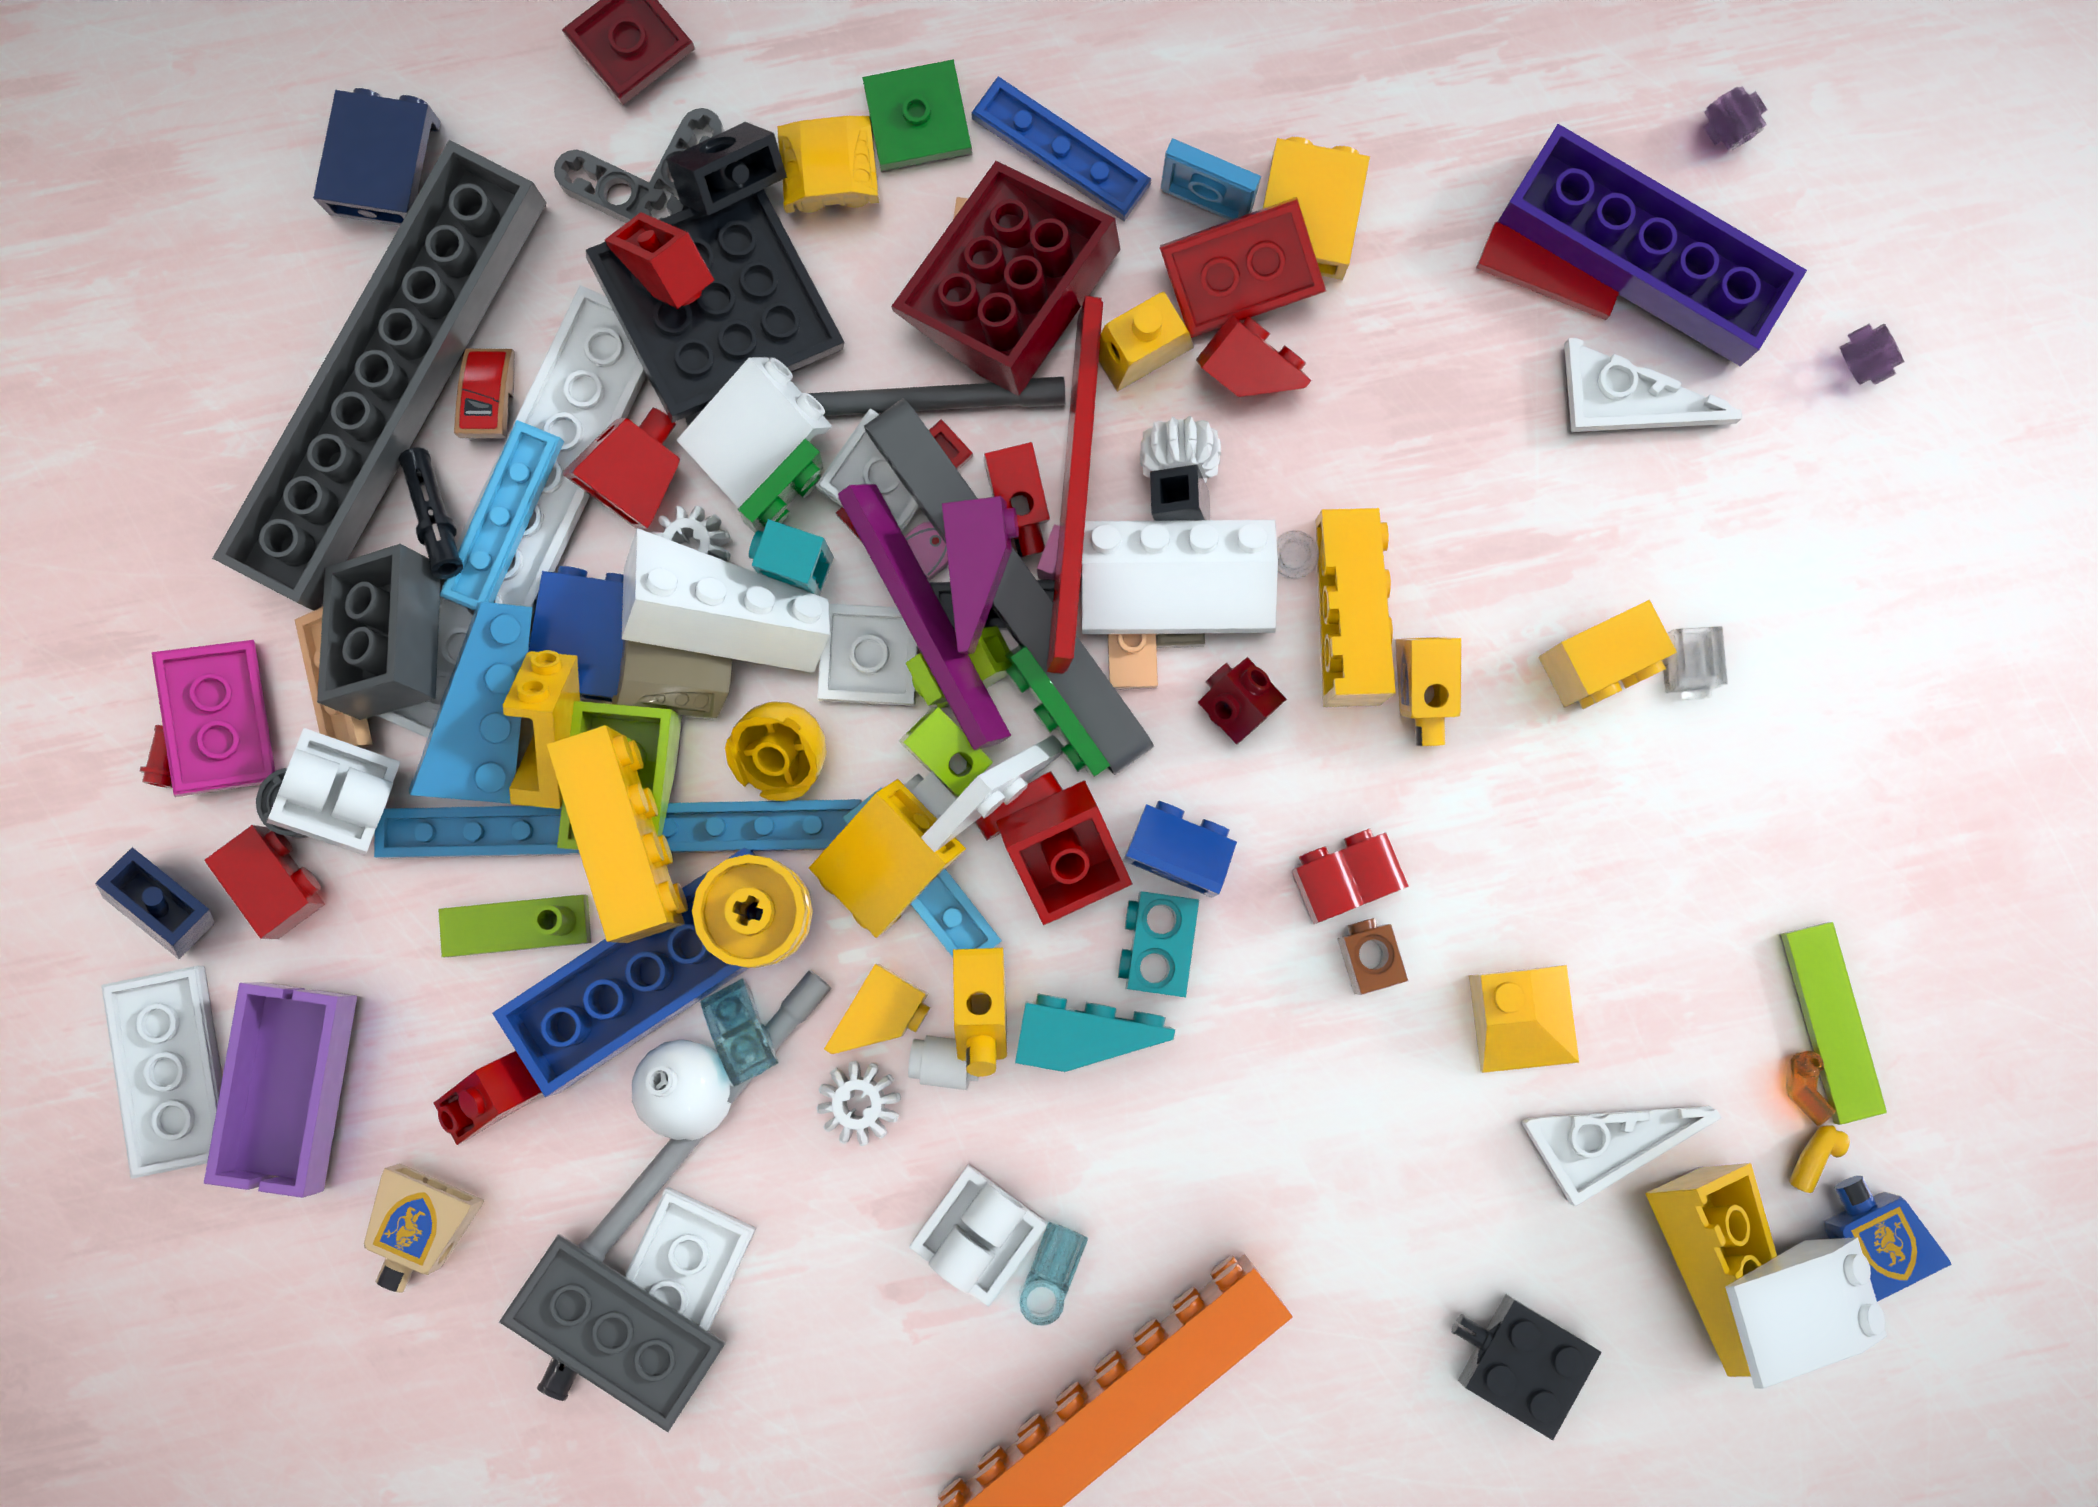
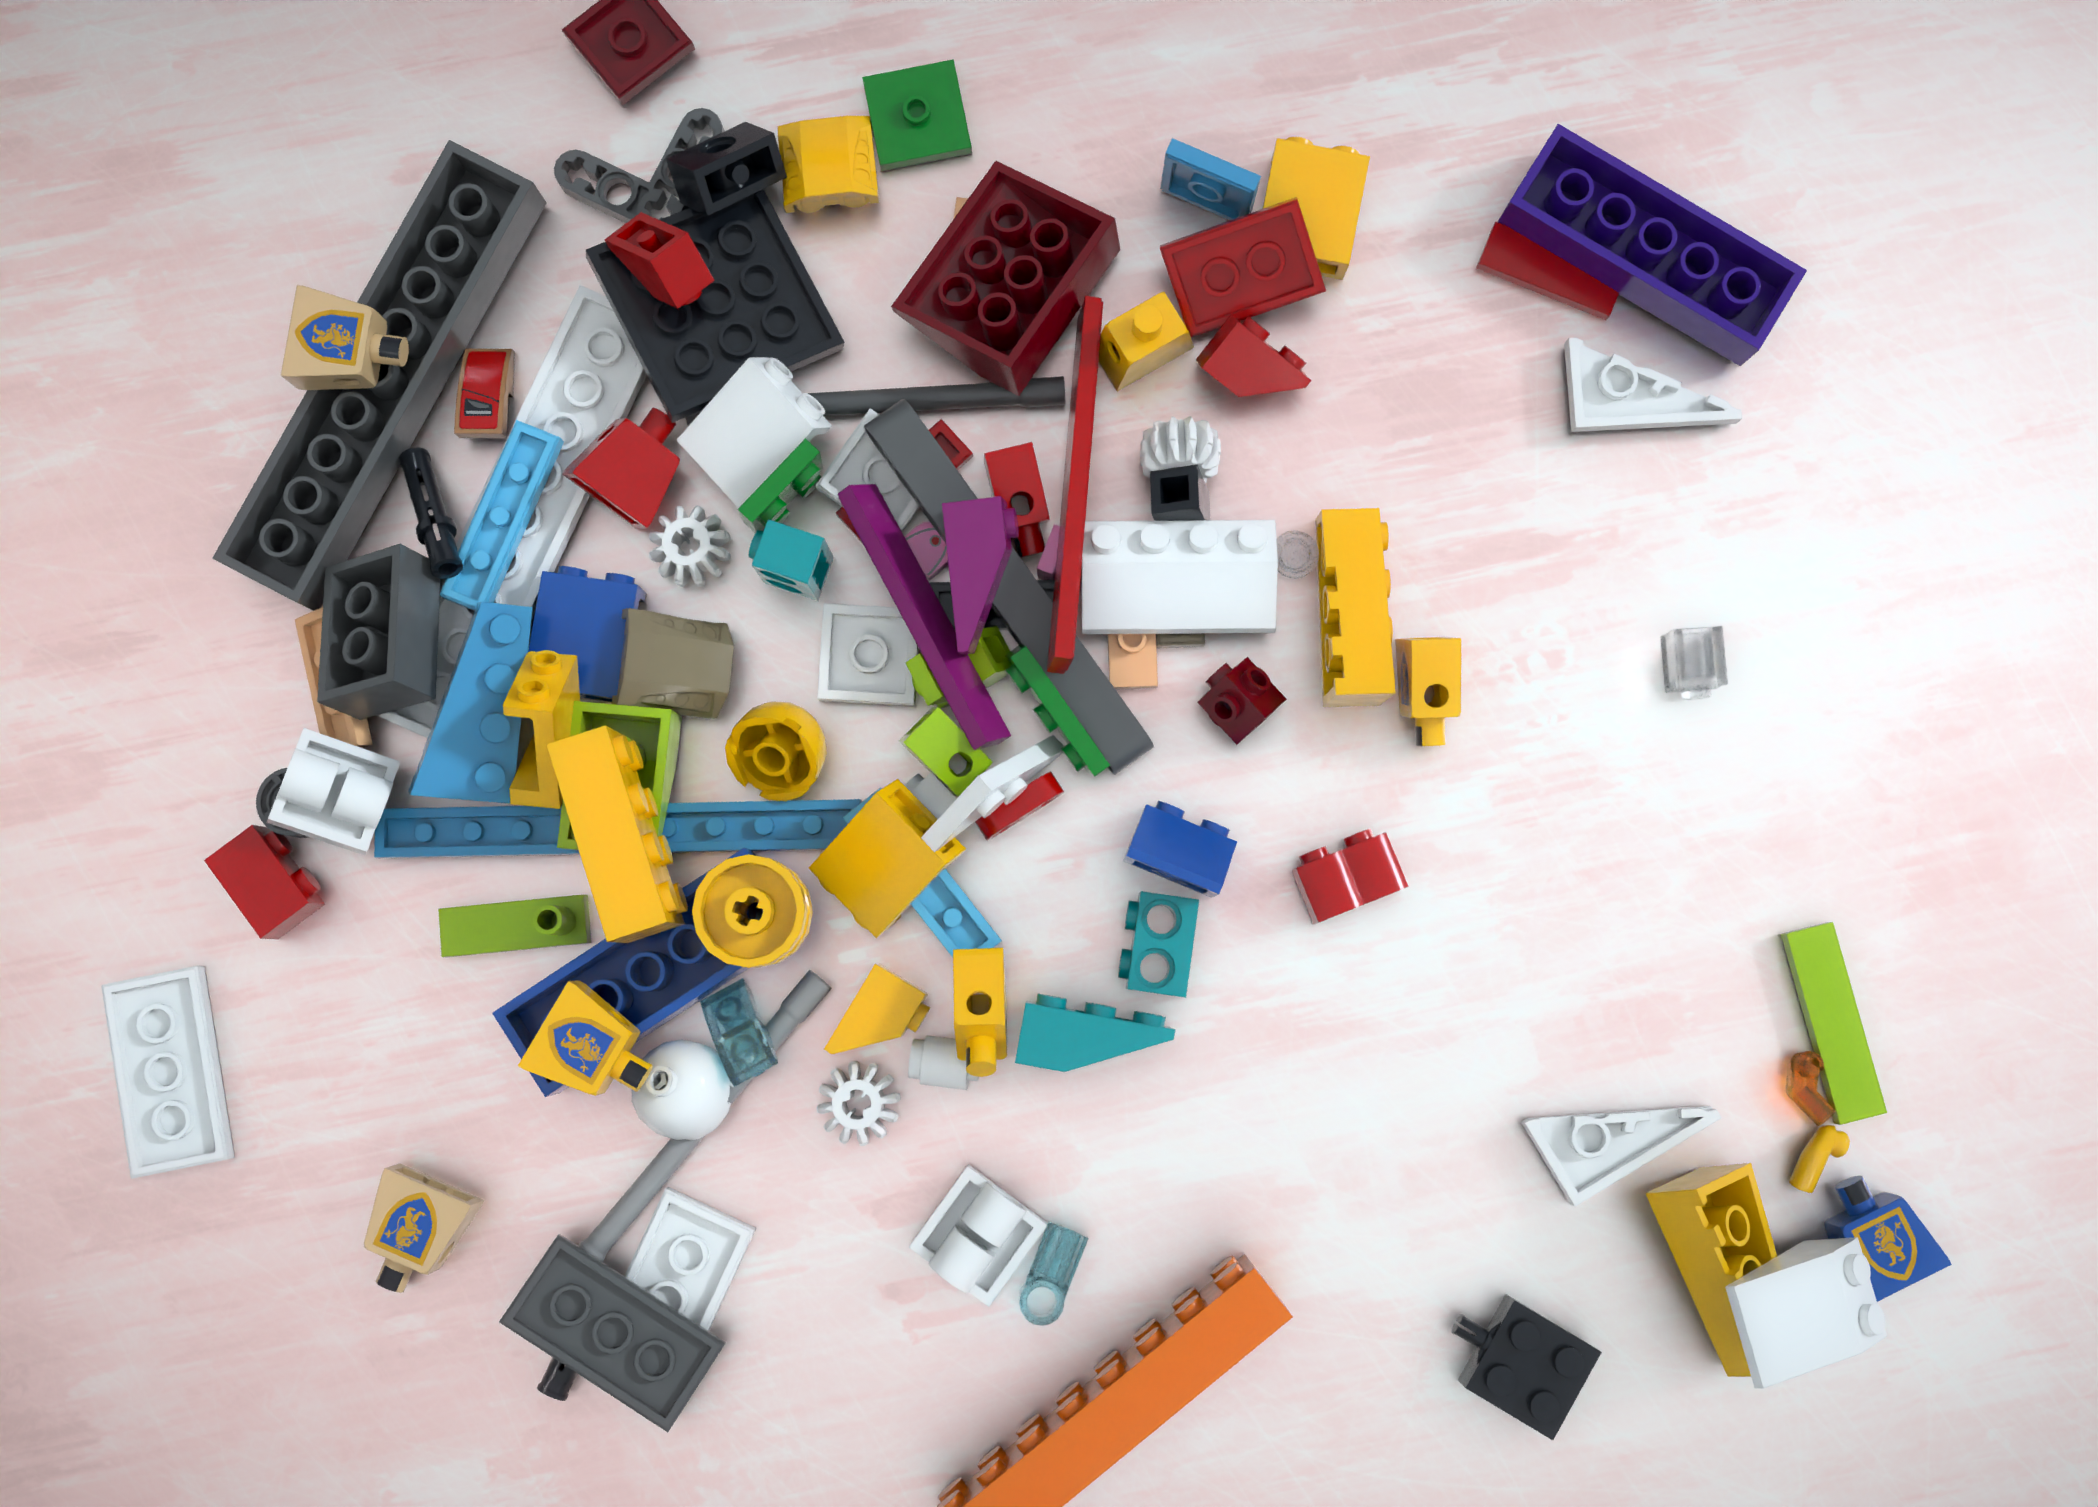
(155, 903): dark blue brick -> none
(157, 766): red pin -> none
(213, 717): dark pink tile -> none
(280, 1089): medium lavender piece -> none
(337, 343): none -> tan torso
(373, 155): dark blue panel -> none
(486, 1097): red slope -> none
(586, 1044): none -> torso
(718, 608): white wedge -> none
(1061, 148): blue tile -> none
(1063, 852): red brick -> none
(1387, 973): dark orange brick -> none
(1523, 1018): yellow slope -> none
(1616, 650): yellow brick -> none
(1735, 118): clear purple gear -> none
(1872, 354): clear purple gear -> none

